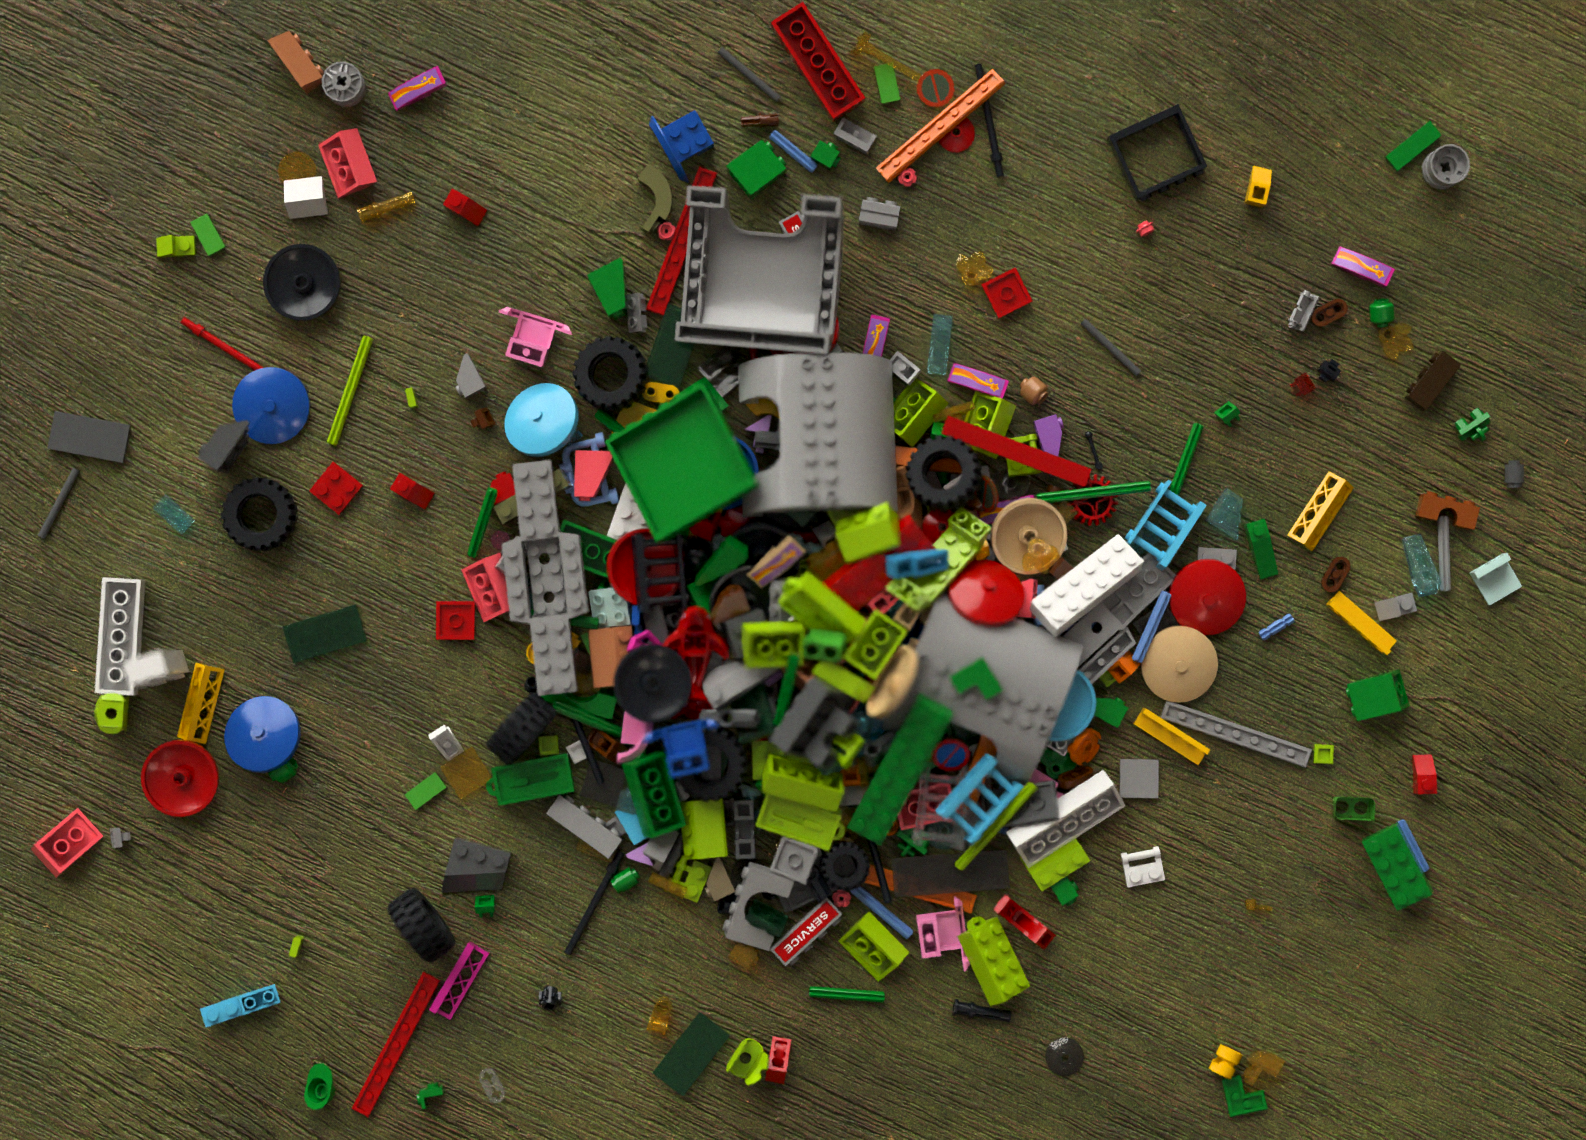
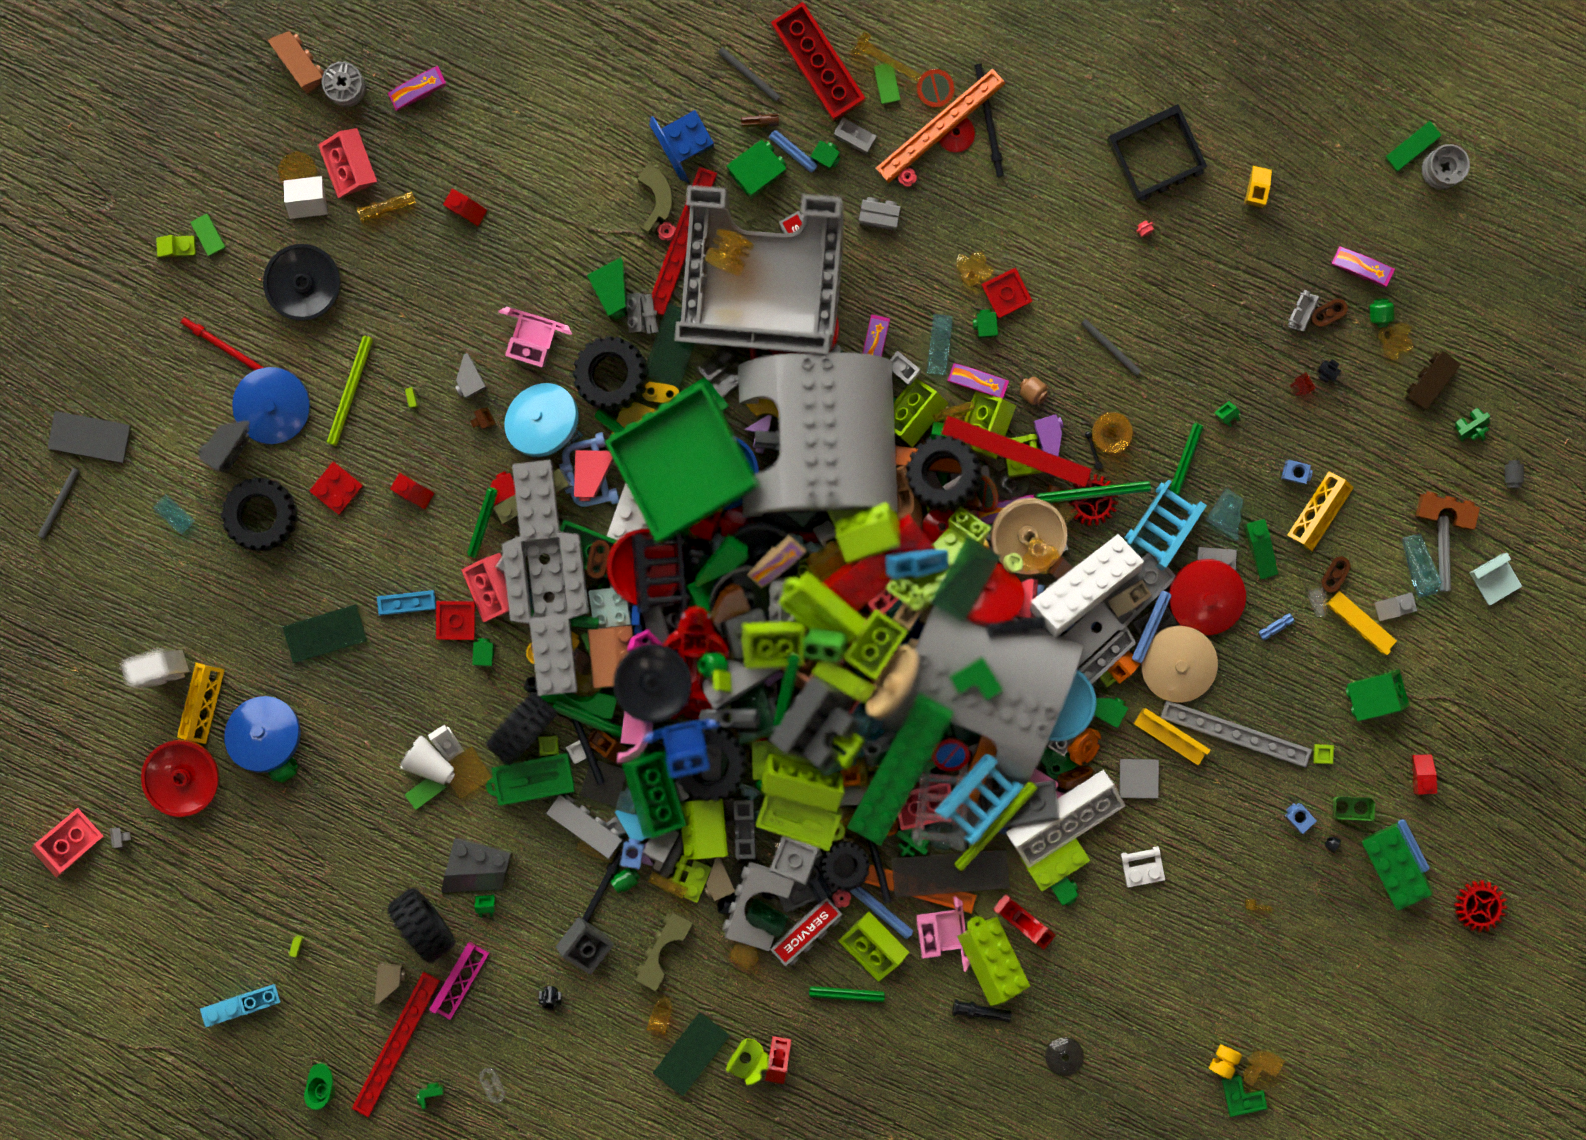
(119, 633): white brick -> none
(120, 704): lime piece -> none
(388, 979): none -> dark tan slope
(406, 602): none -> dark azure tile
(427, 762): none -> white cone
(483, 652): none -> green brick
(498, 538): clear pink plate -> none
(584, 945): none -> dark grey brick
(598, 559): none -> reddish brown plate
(632, 862): none -> medium blue brick
(649, 313): none -> light grey pin
(675, 929): none -> olive arch
(712, 662): none -> green head
(722, 681): none -> lime tile
(730, 249): none -> clear yellow wheel
(965, 579): none -> clear green tile
(985, 324): none -> green brick
(1013, 563): none -> yellowish green tile
(1023, 625): none -> black pin
(1116, 422): none -> clear yellow wheel
(1129, 598): none -> dark tan slope
(1288, 472): none -> medium blue brick
(1307, 821): none -> medium blue brick
(1318, 601): none -> clear cone
(1332, 844): none -> black hinge
(1487, 901): none -> red gear

